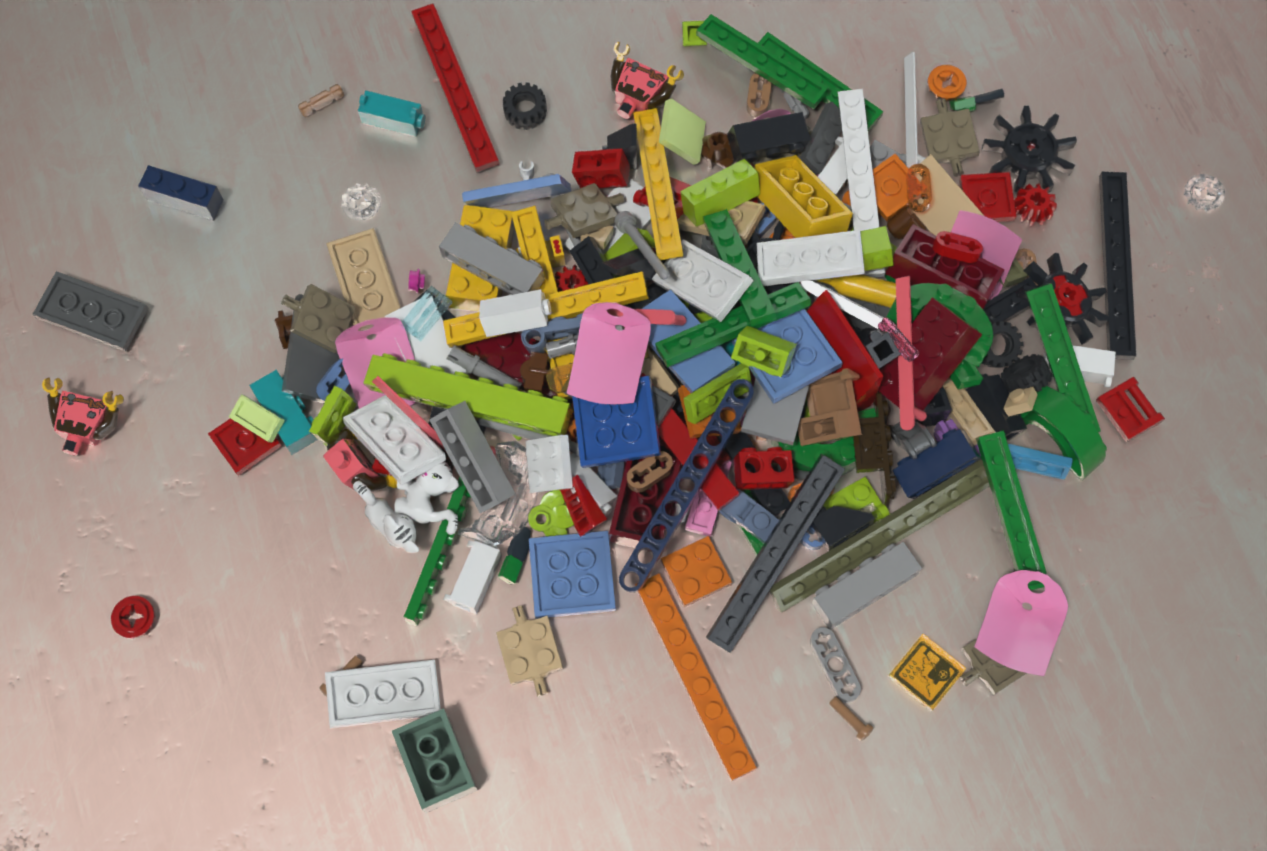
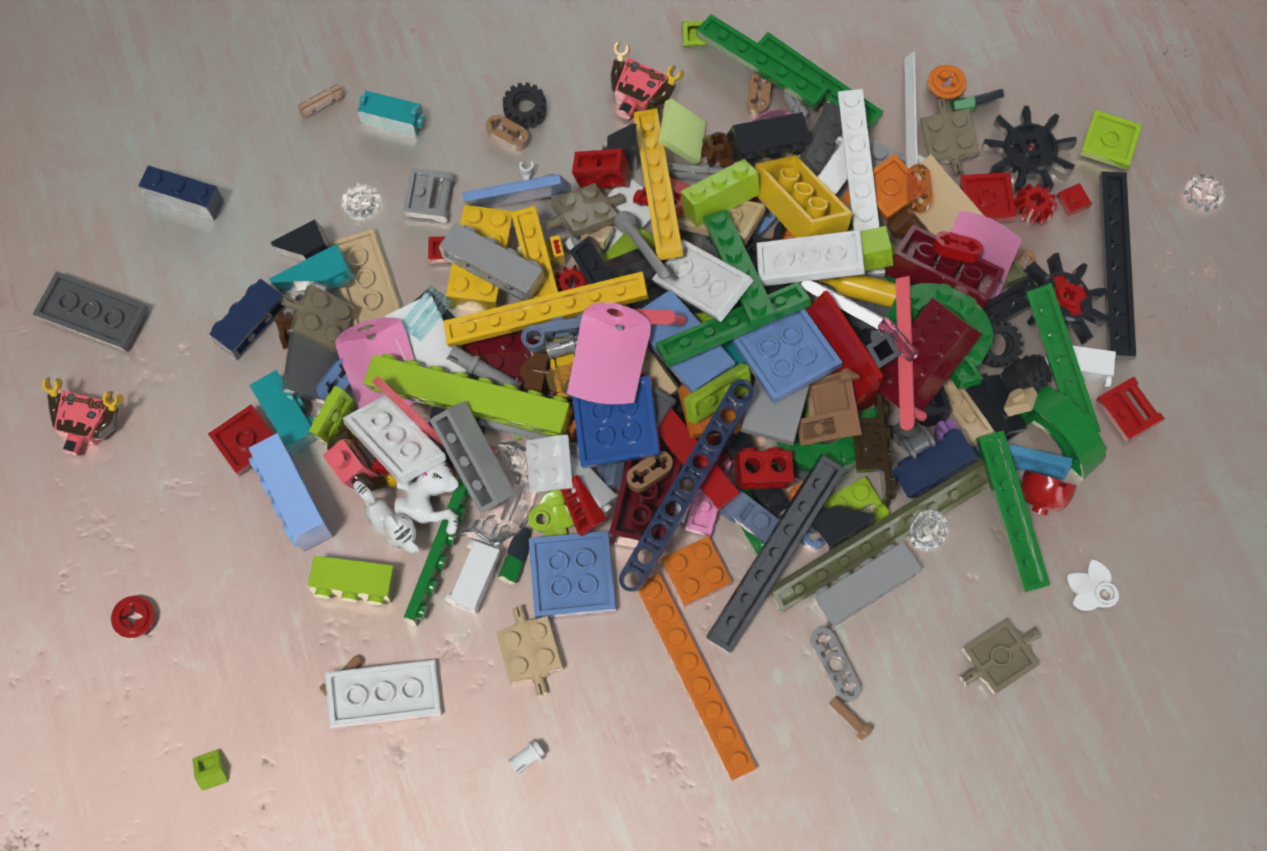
(209, 770): none -> lime slope
(247, 319): none -> dark blue brick
(256, 418): yellowish green tile -> none
(289, 493): none -> light blue brick
(303, 241): none -> black slope
(325, 270): none -> teal slope
(352, 580): none -> lime brick
(416, 281): dark pink plate -> none
(420, 194): none -> light grey plate
(434, 253): none -> red plate
(434, 760): sand green brick -> none
(455, 88): red plate -> none
(508, 131): none -> medium nougat beam
(514, 313): white brick -> none
(526, 757): none -> white pin
(693, 168): none -> light grey pin
(763, 351): lime brick -> none
(927, 672): clear yellow tile -> none
(938, 529): none -> clear gear
(1022, 636): bright pink piece -> none
(1046, 493): none -> red cylinder
(1073, 199): none -> red plate
(1089, 586): none -> white plate
(1111, 139): none -> lime plate

